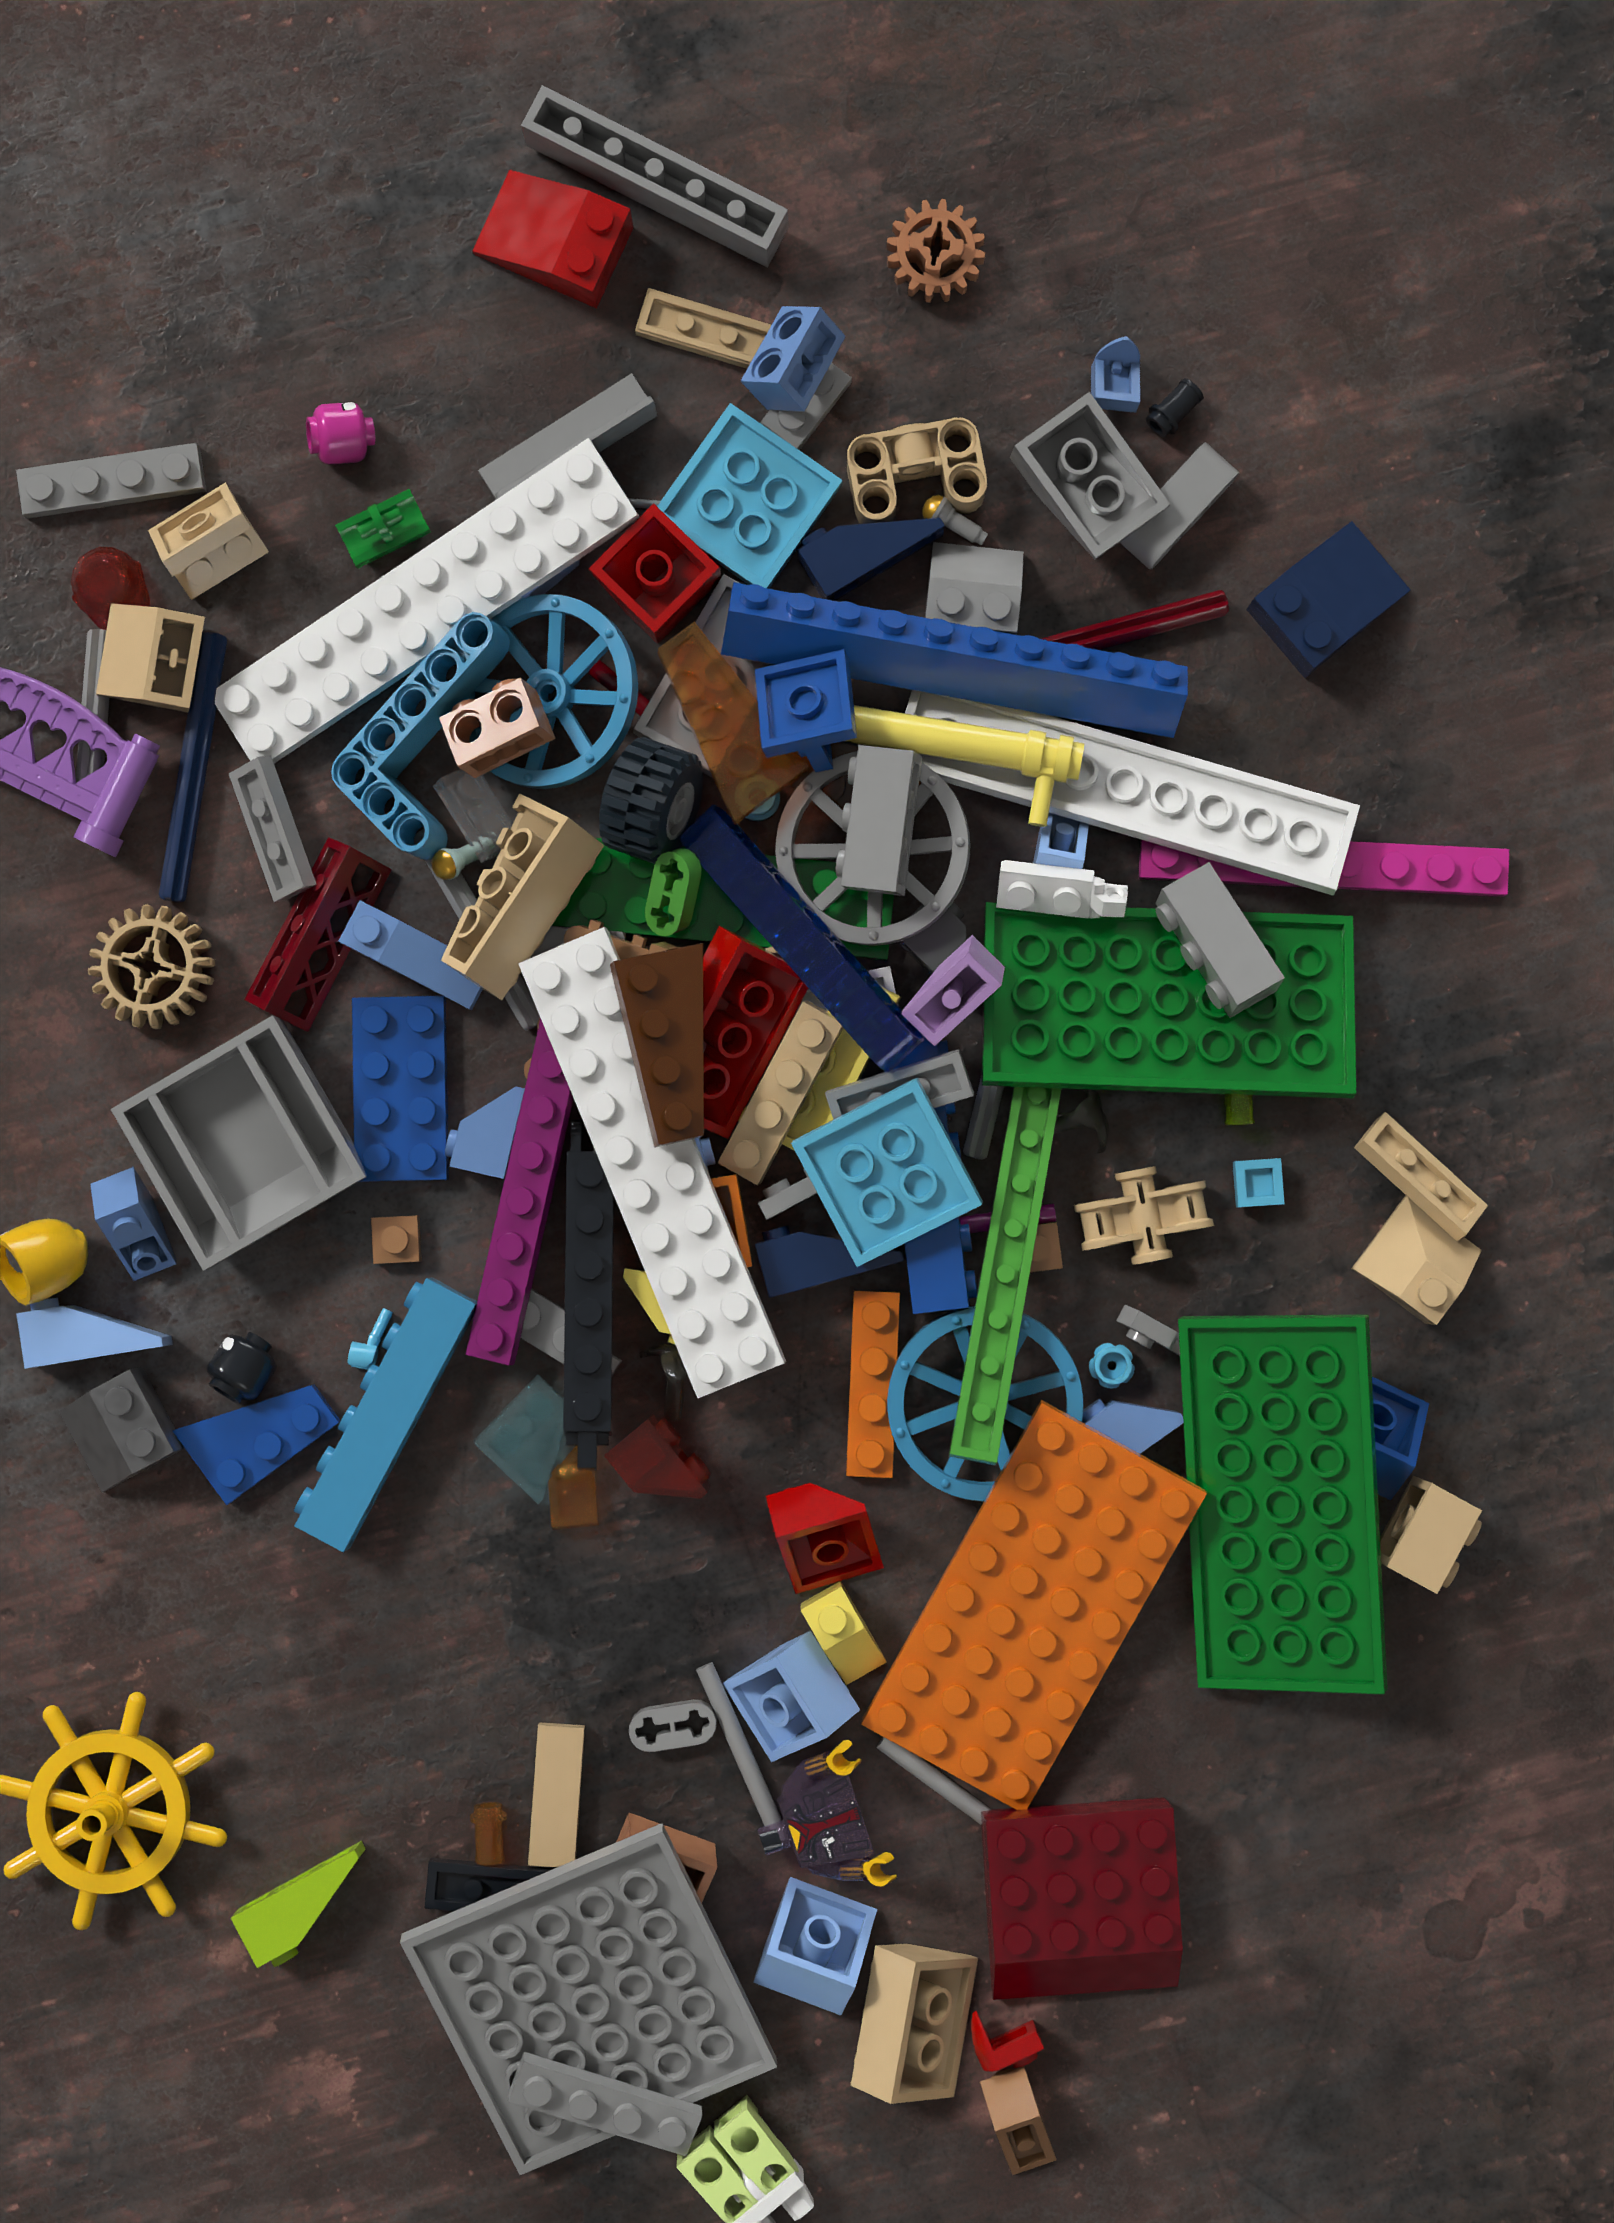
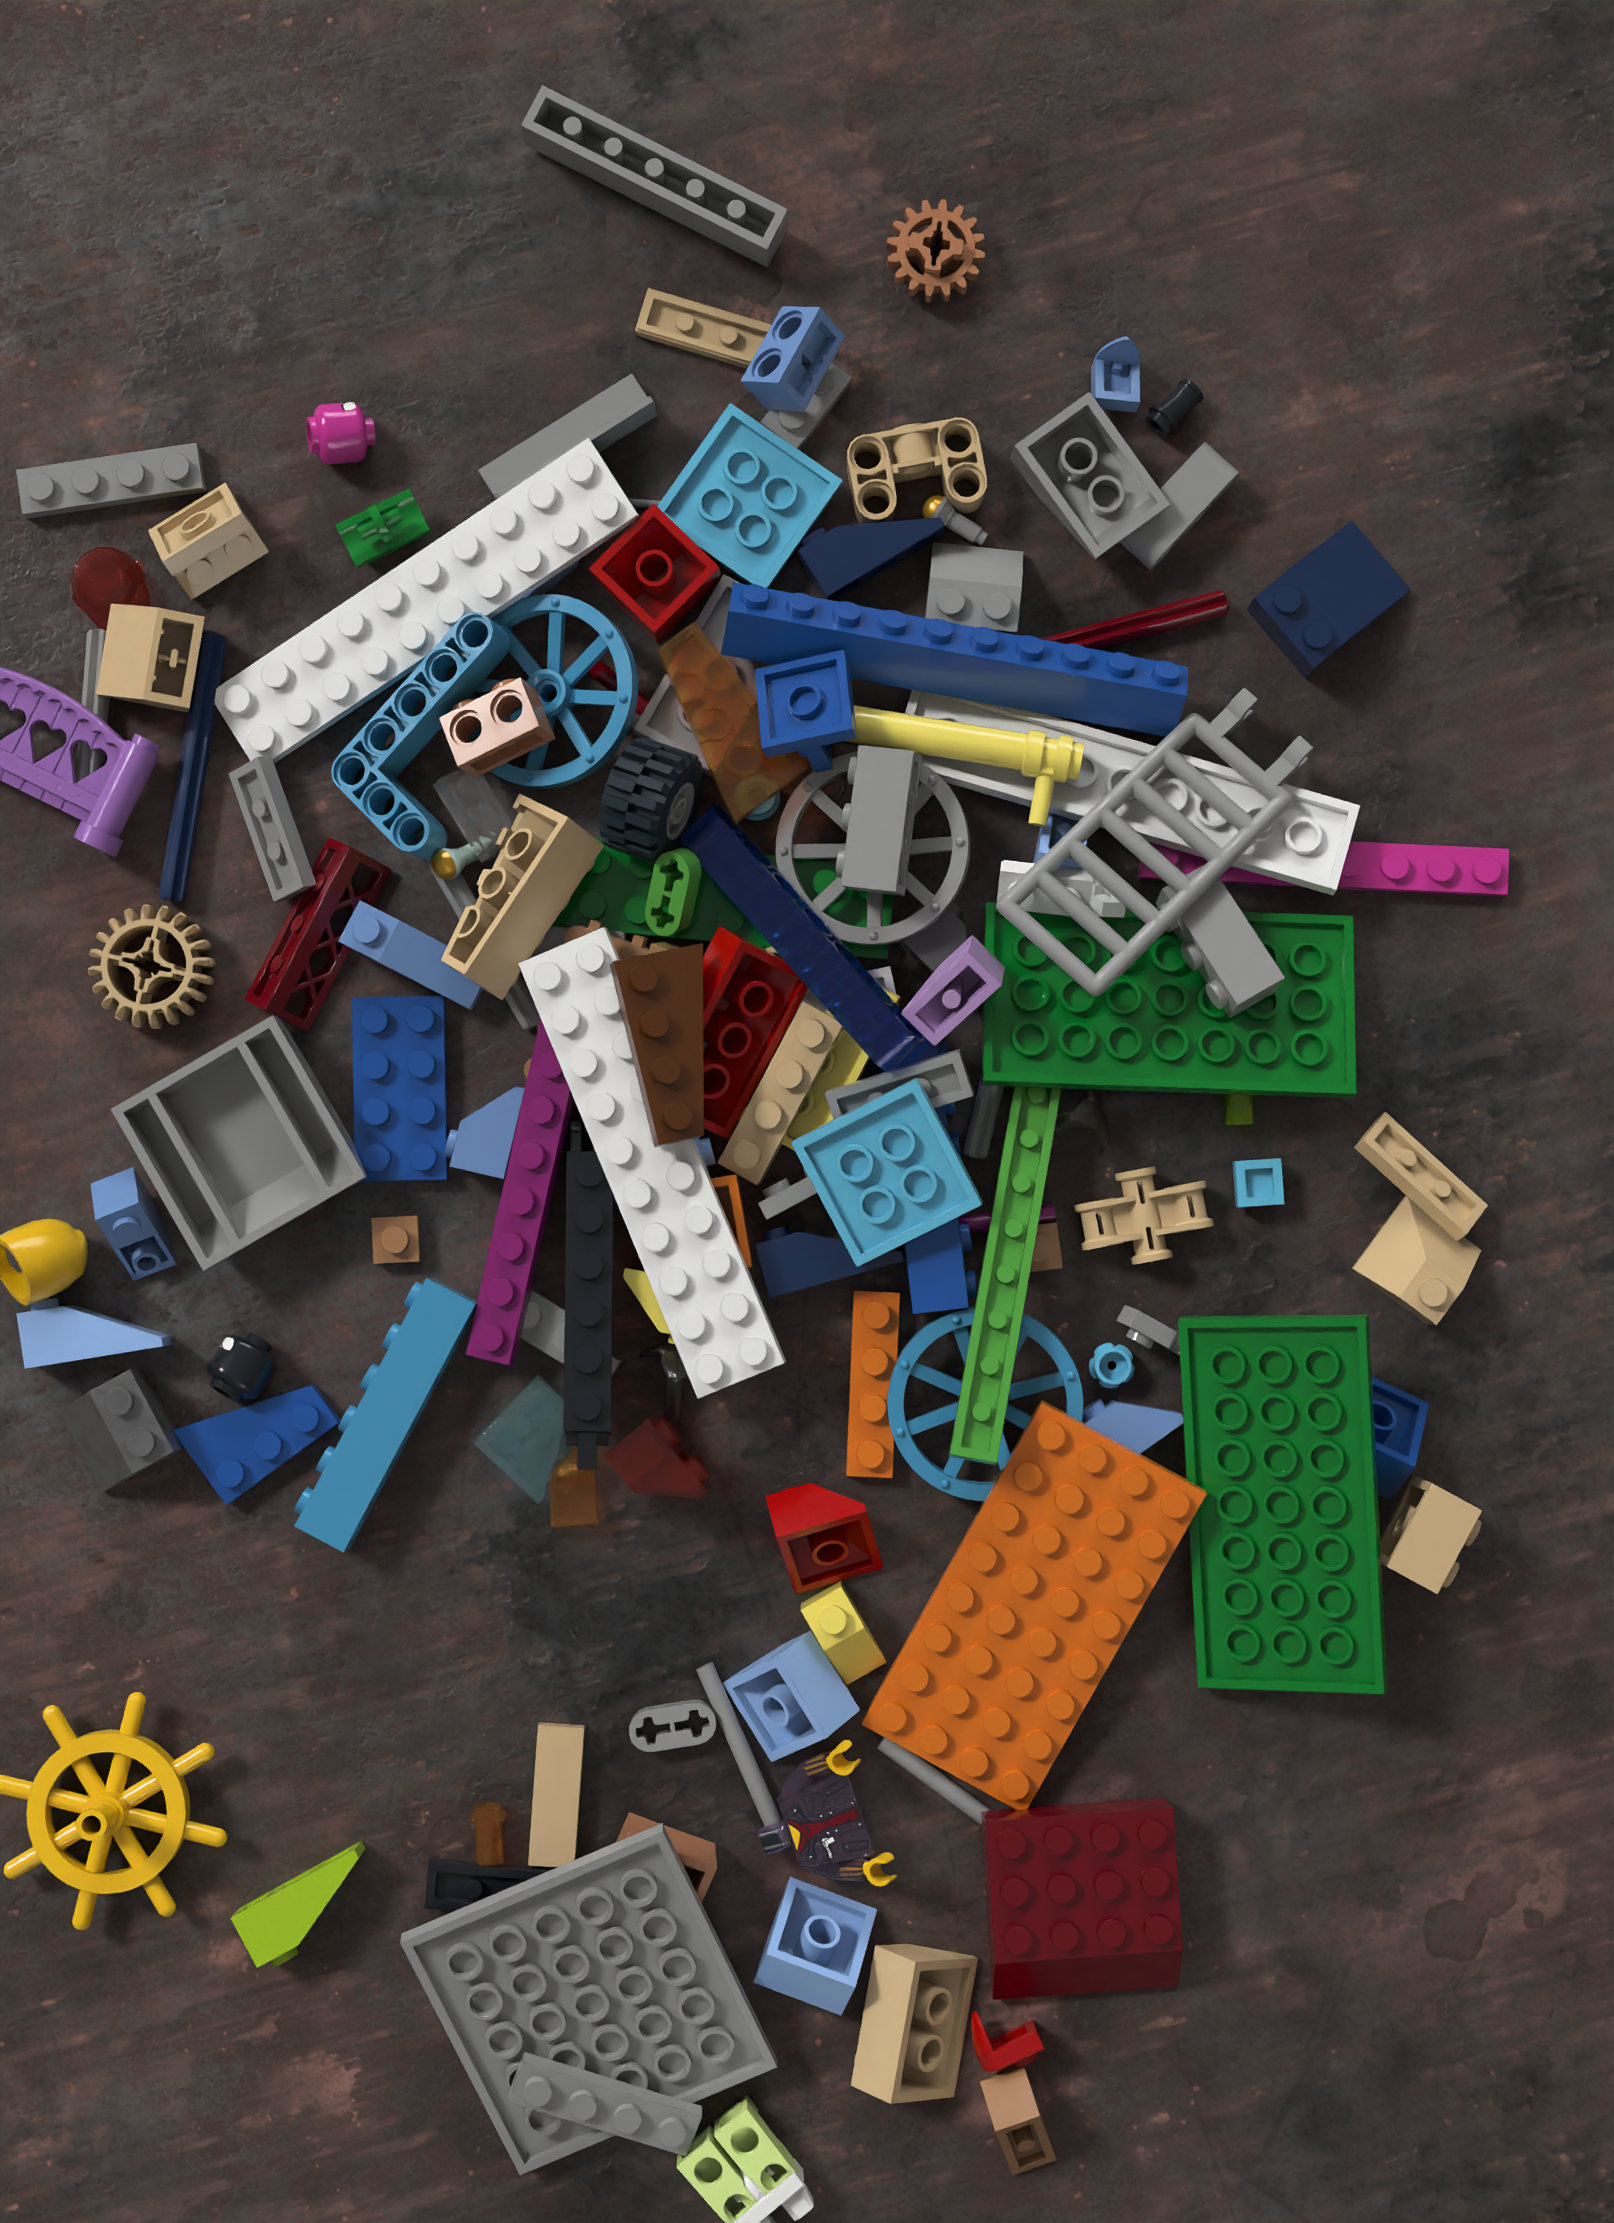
(364, 1355): medium azure hand -> none
(556, 235): red slope -> none
(1187, 890): none -> light grey bar

